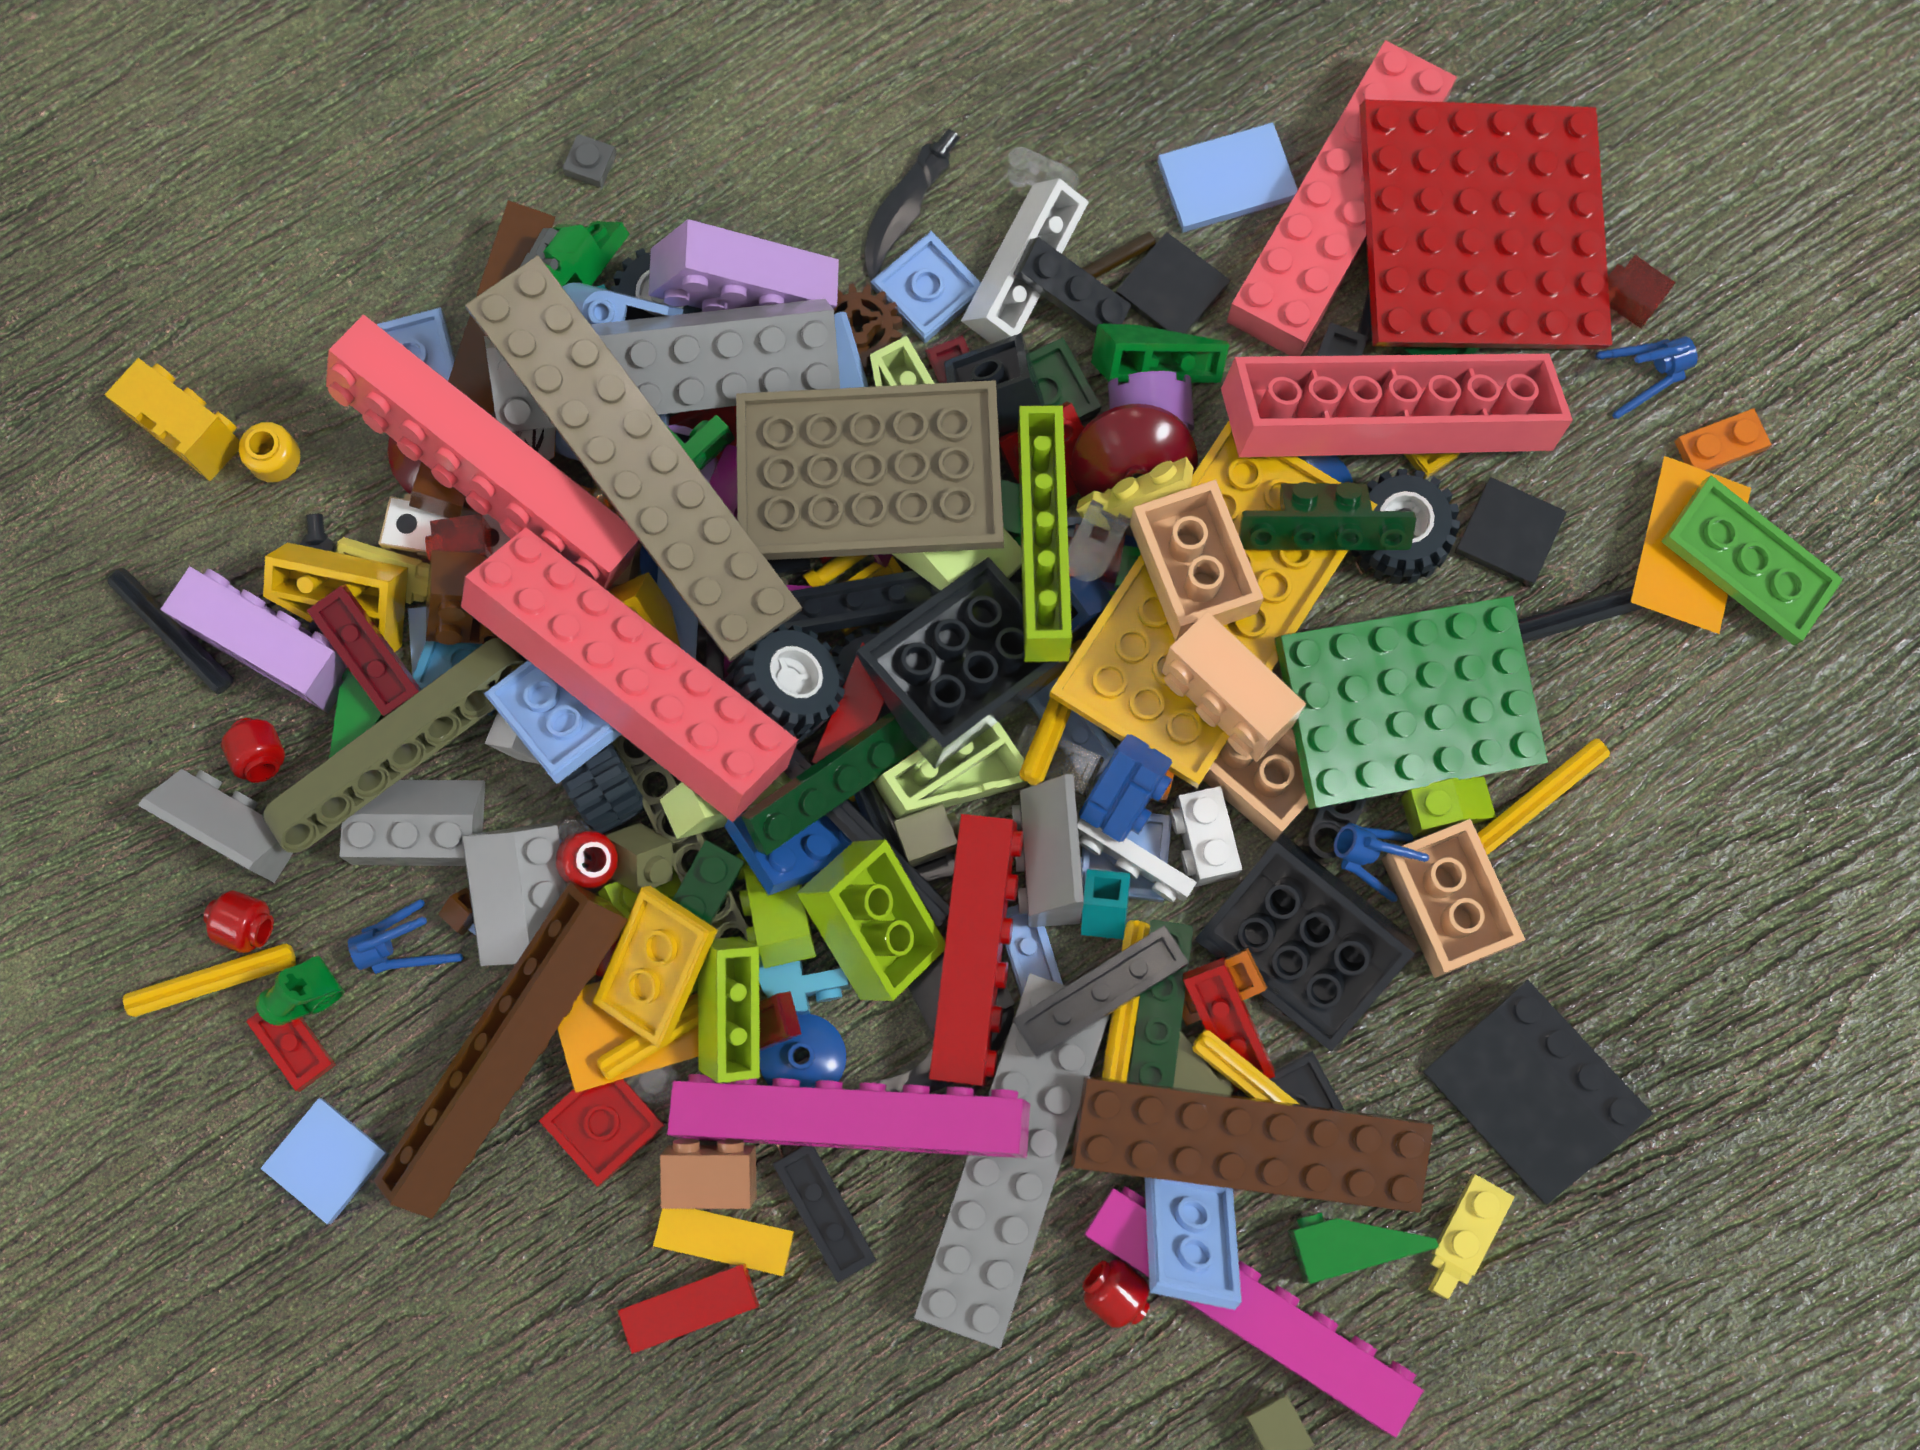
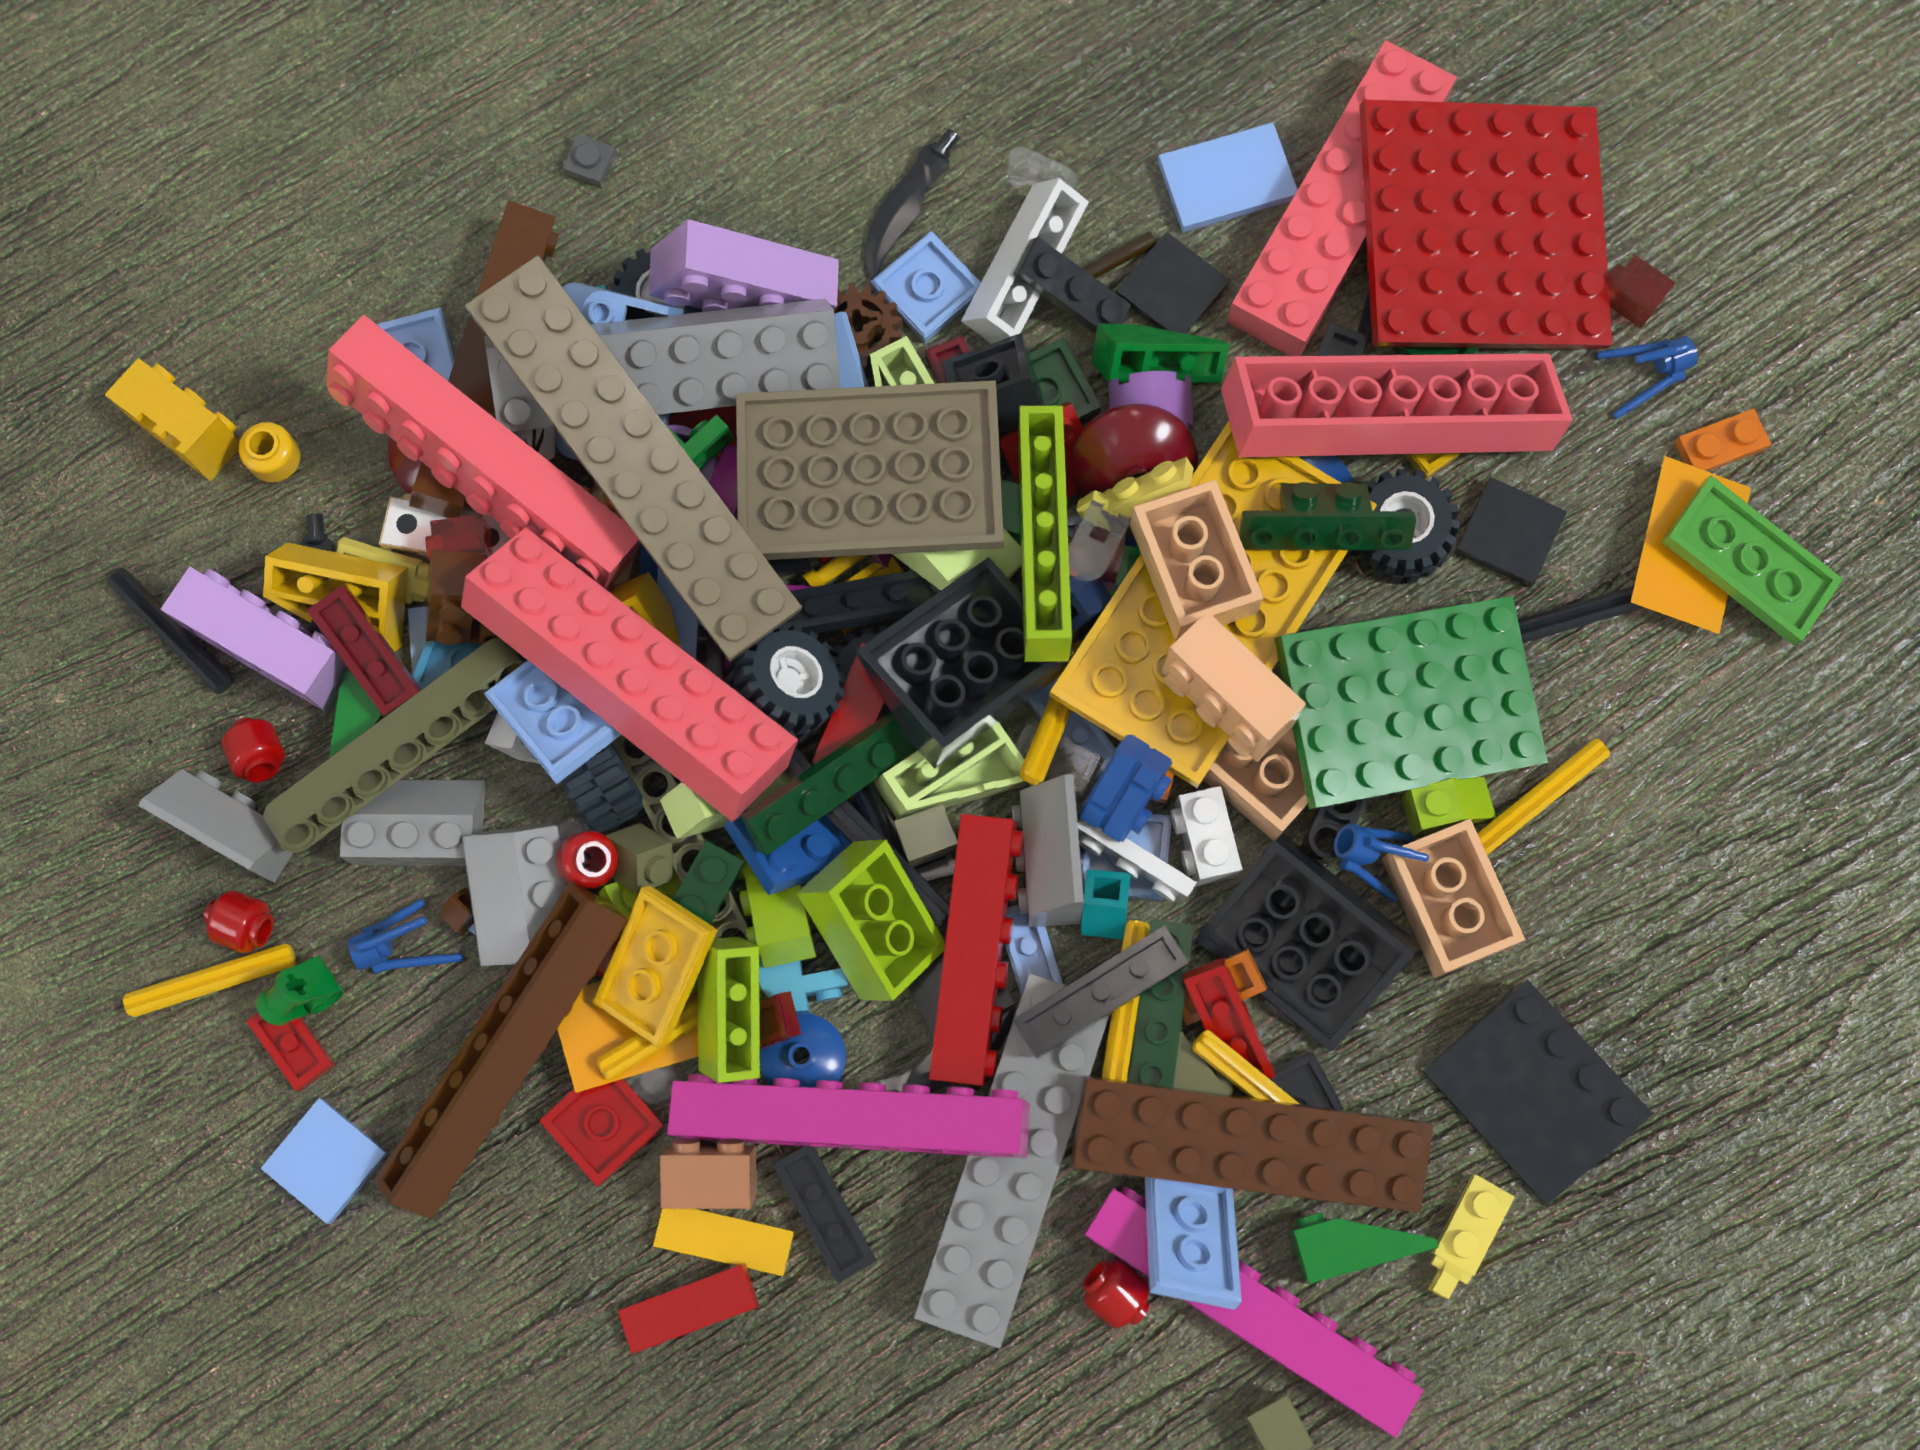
(577, 251): green plate -> none

